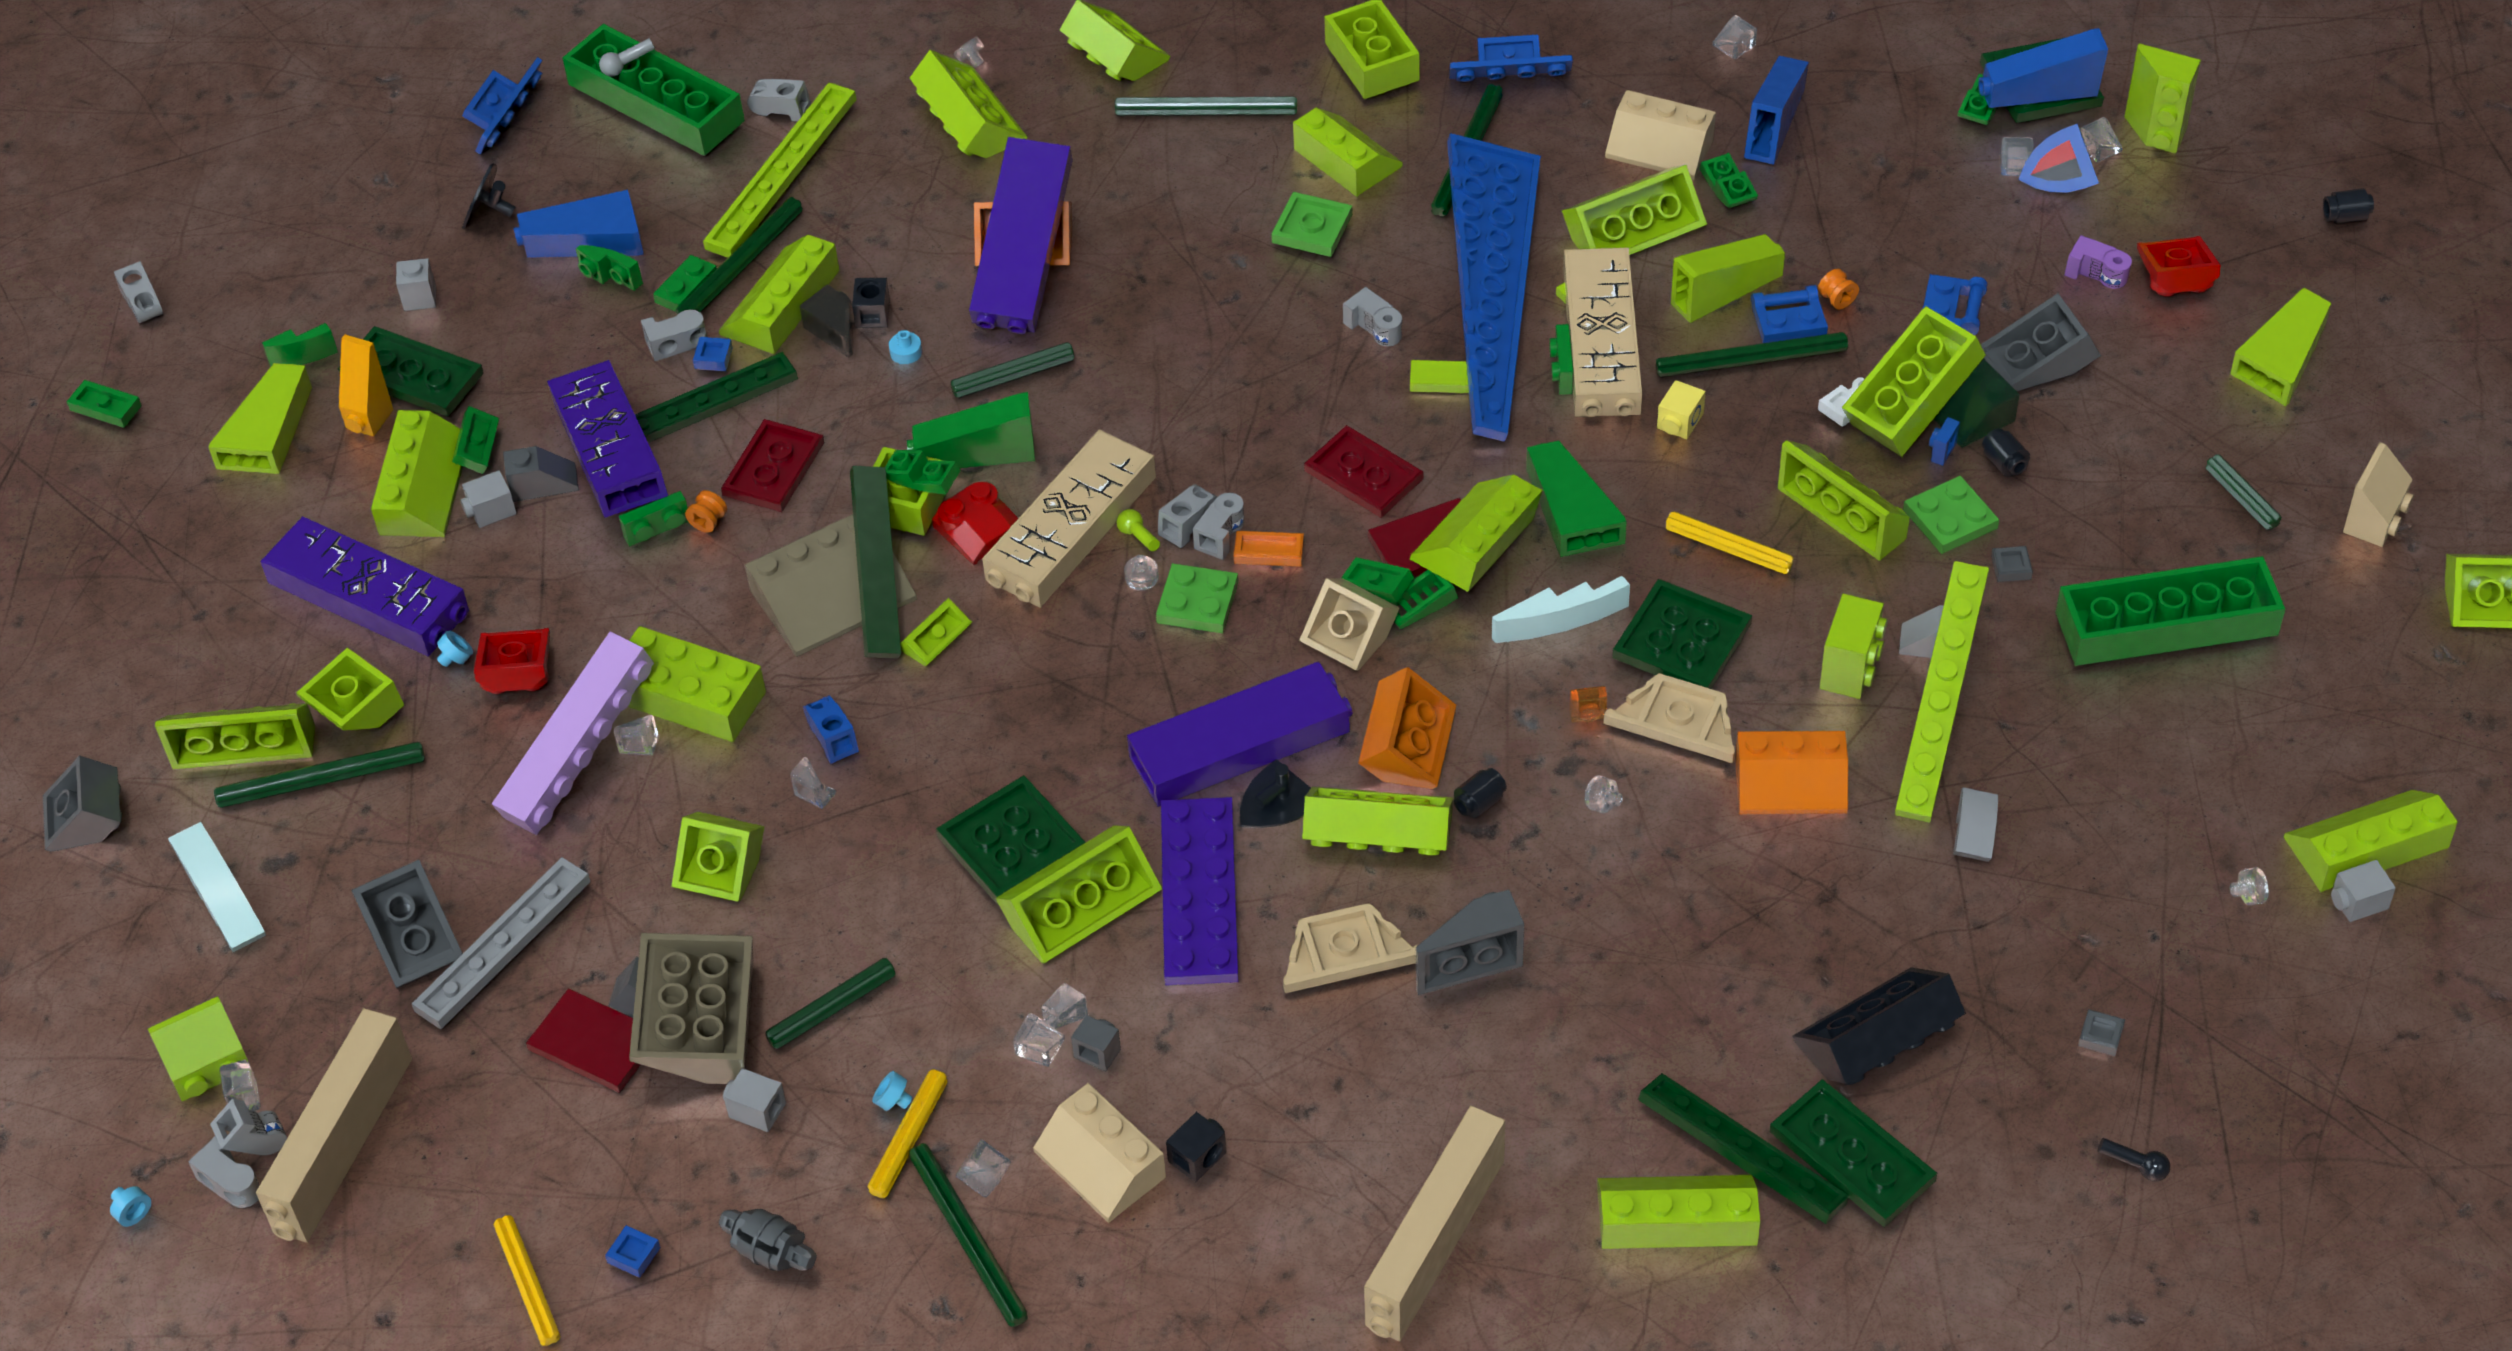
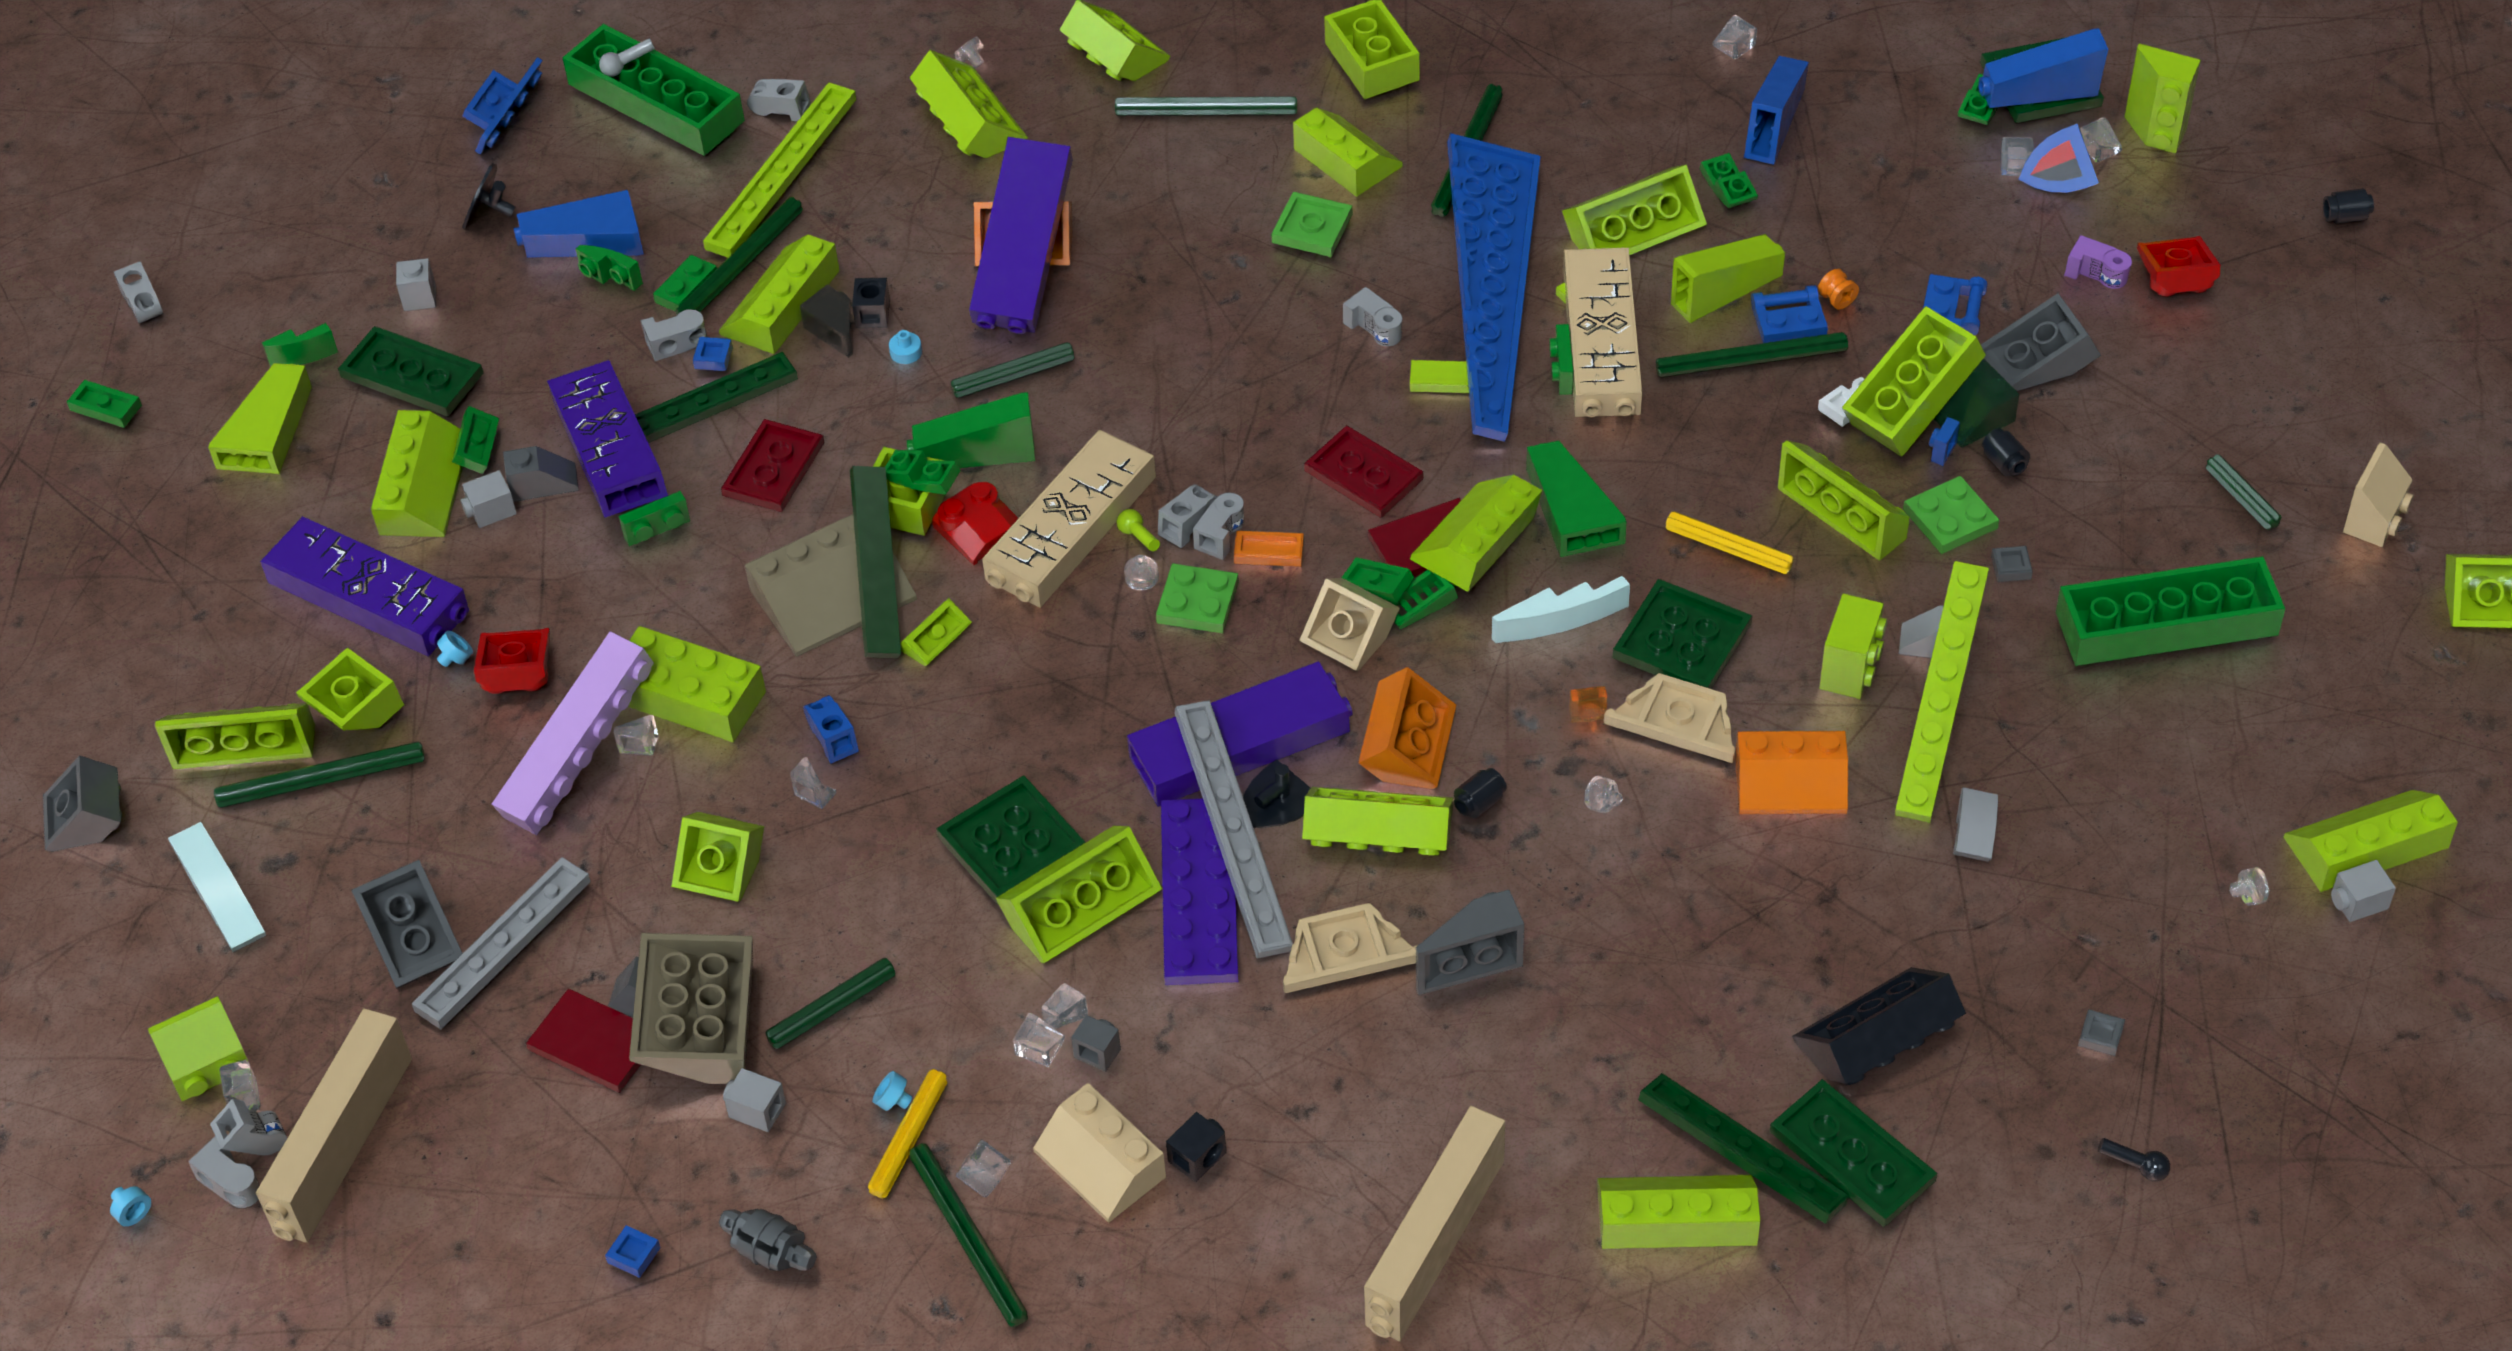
(362, 387): light orange slope -> none
(527, 1280): yellow axle -> none
(706, 511): orange wheel -> none
(1233, 829): none -> light grey tile
(1509, 56): blue bracket -> none
(1660, 133): tan slope -> none
(1681, 409): light yellow brick -> none
(2282, 347): lime slope -> none

